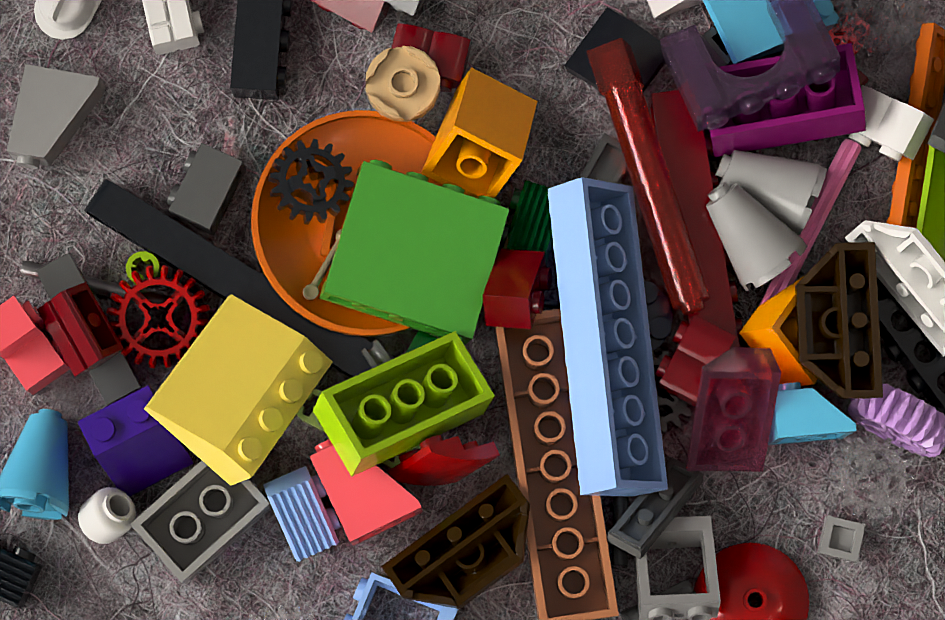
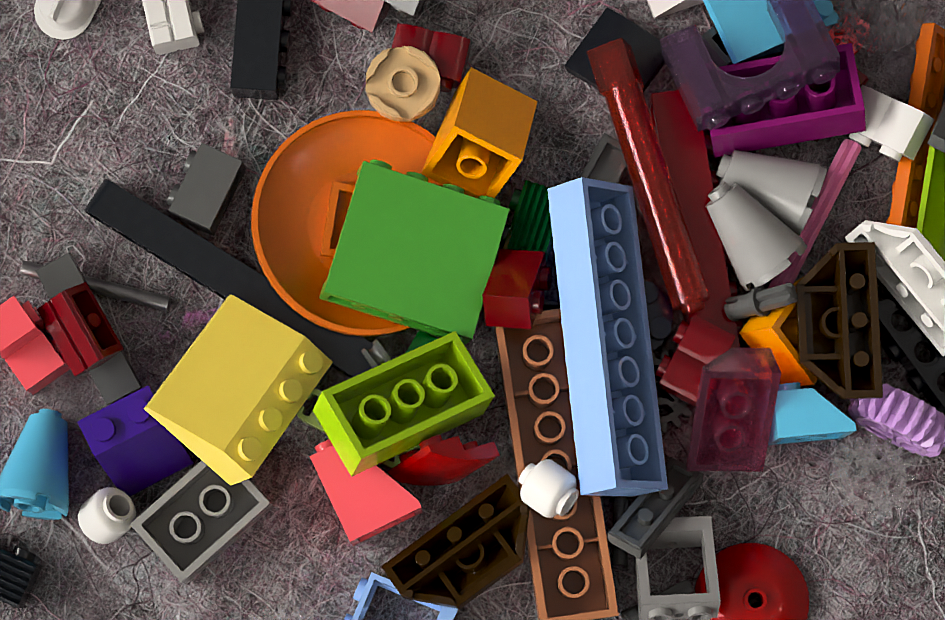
(49, 113): light grey slope -> none
(133, 293): red gear -> none
(147, 258): lime bush -> none
(295, 187): black gear -> none
(301, 512): light blue brick -> none
(311, 291): dark tan hinge -> none
(548, 488): none -> white head
(760, 301): none -> dark grey axle
(841, 539): light grey plate -> none

